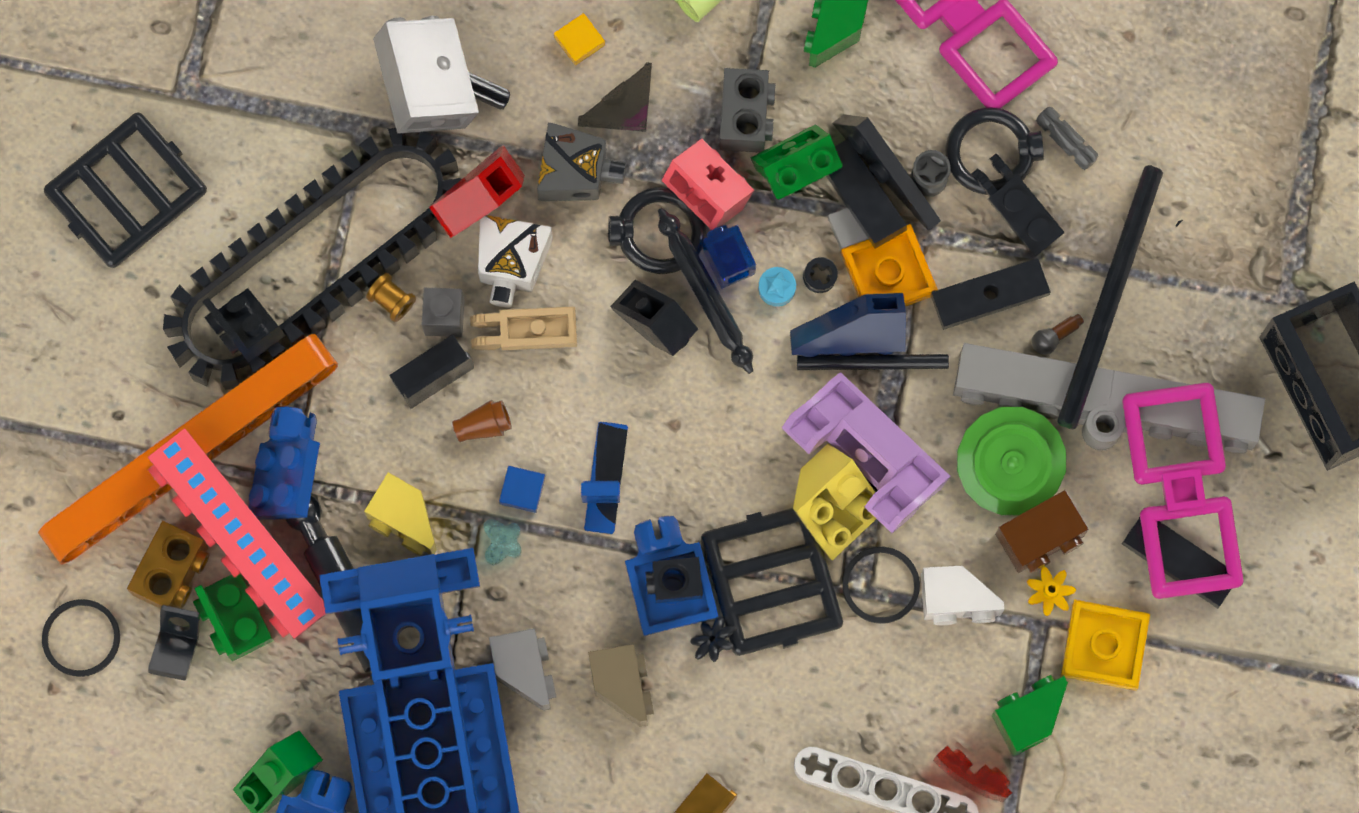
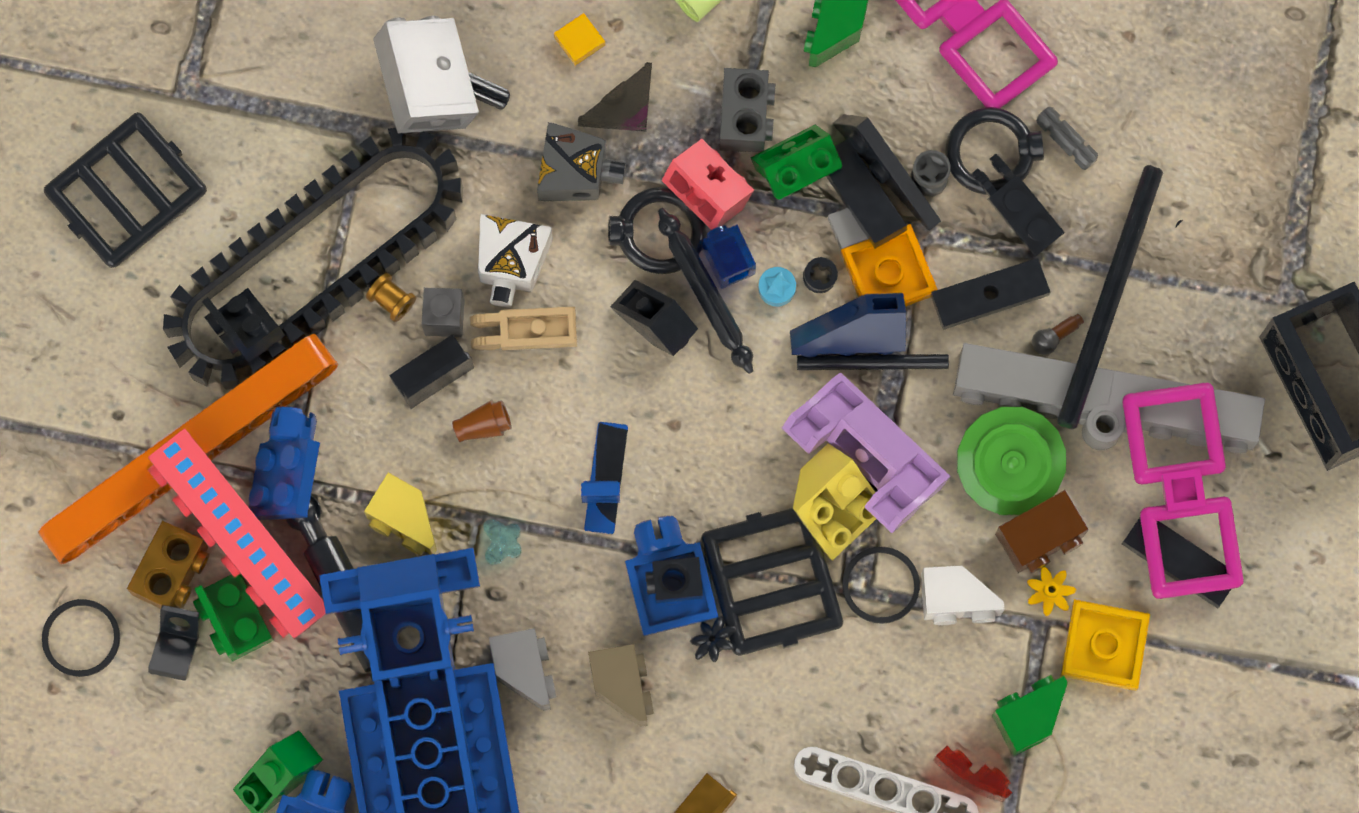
(478, 192): red slope -> none
(522, 489): blue tile -> none

